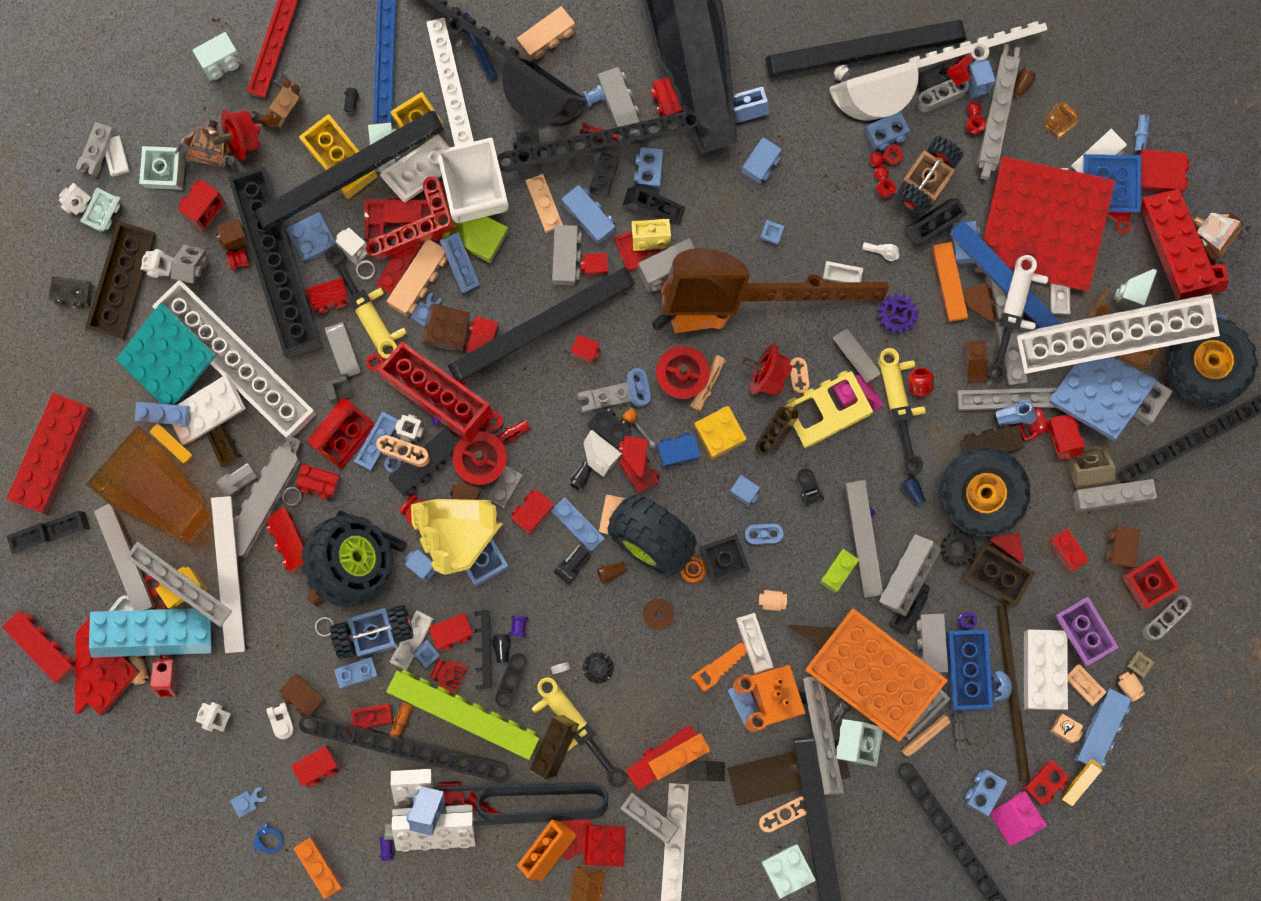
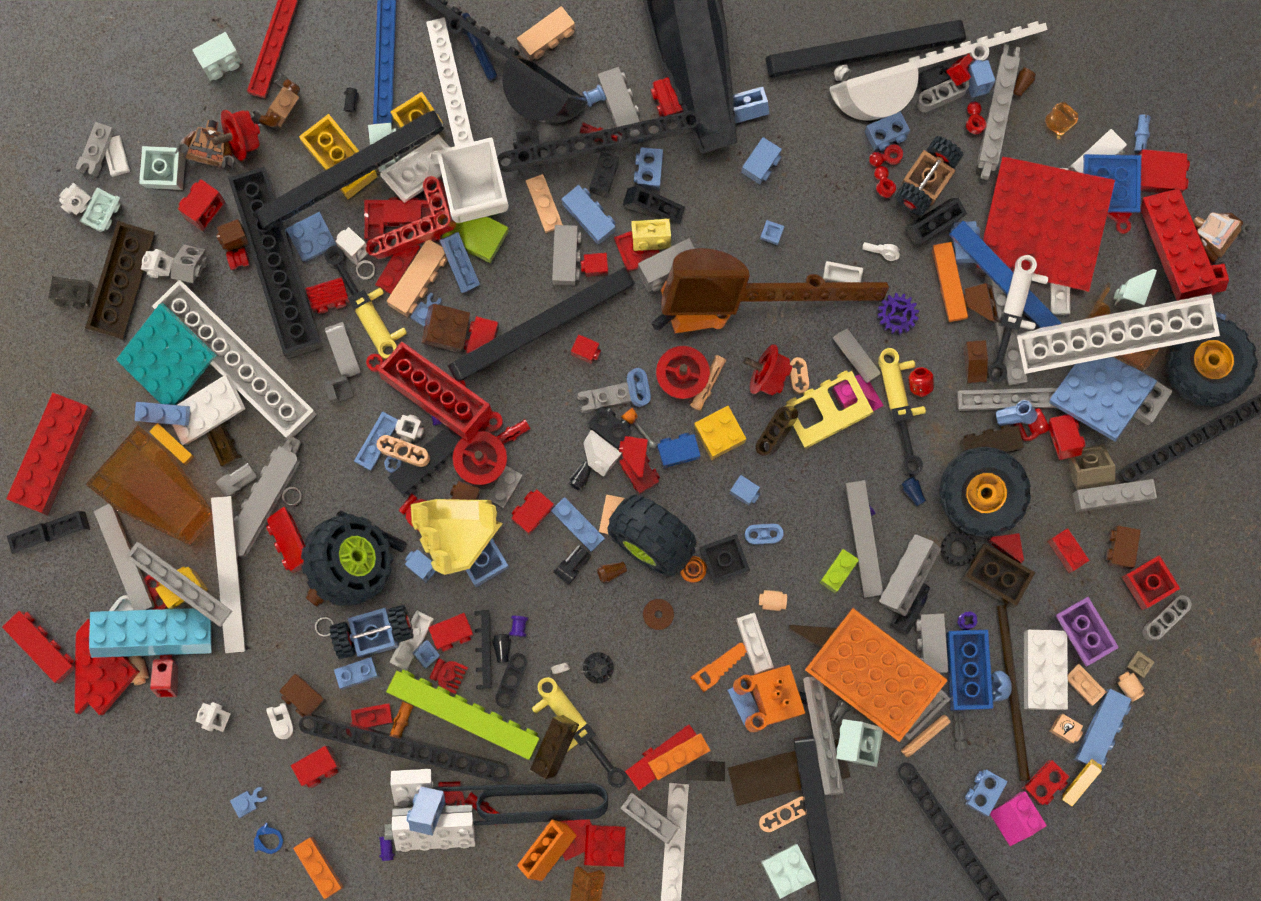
(318, 481): red brick -> none
(341, 433): red slope -> none
(809, 488): black piece -> none

